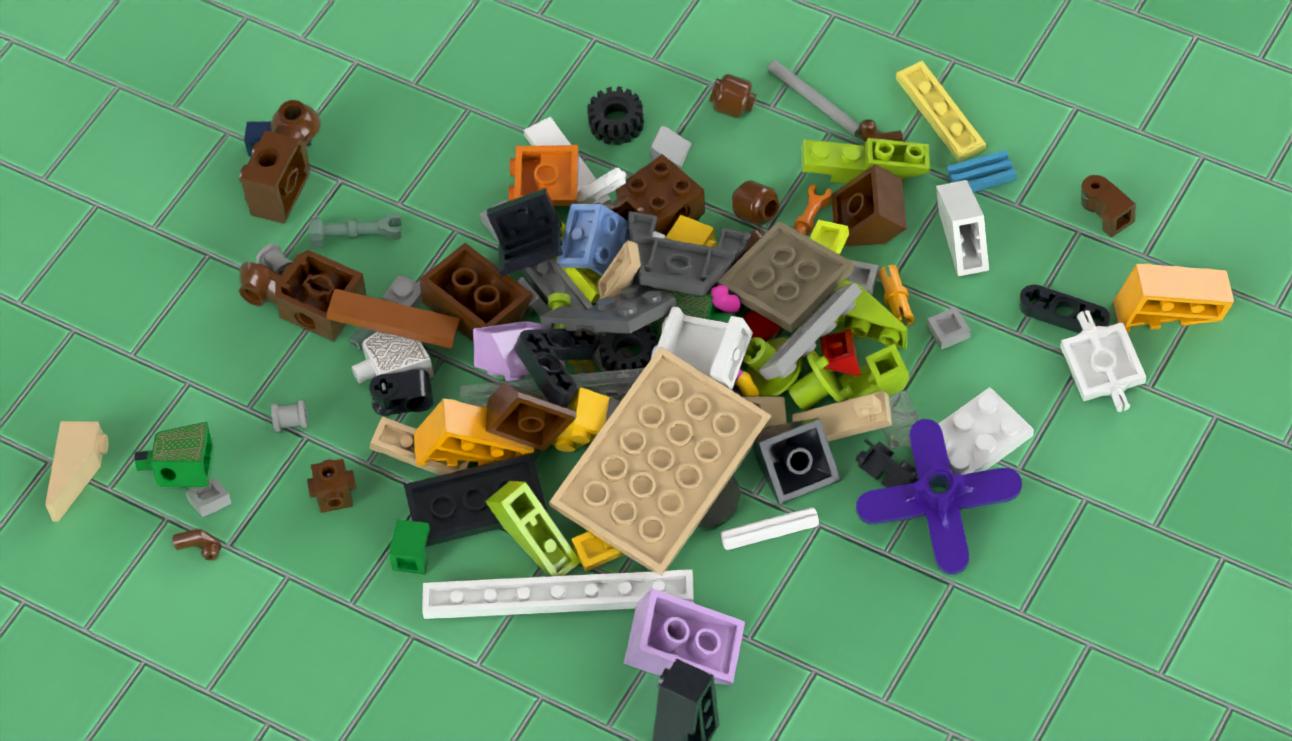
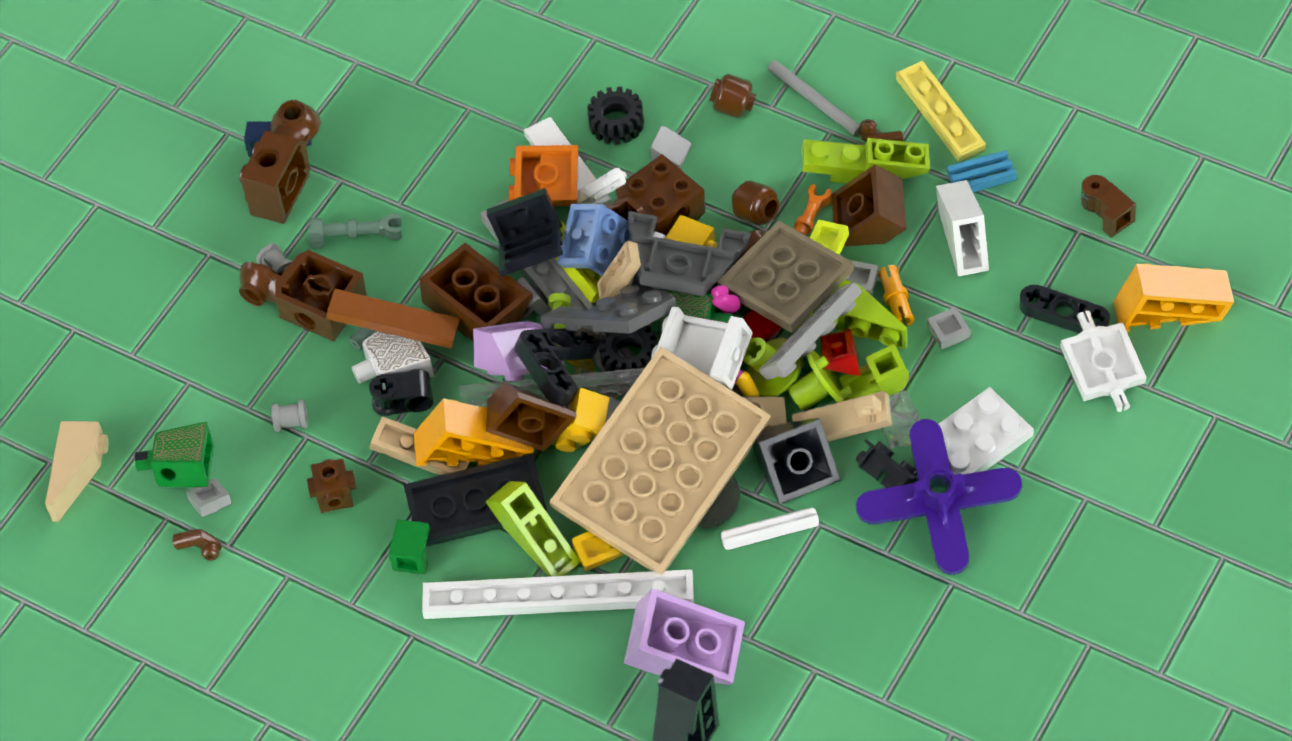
(404, 292): light grey plate -> none

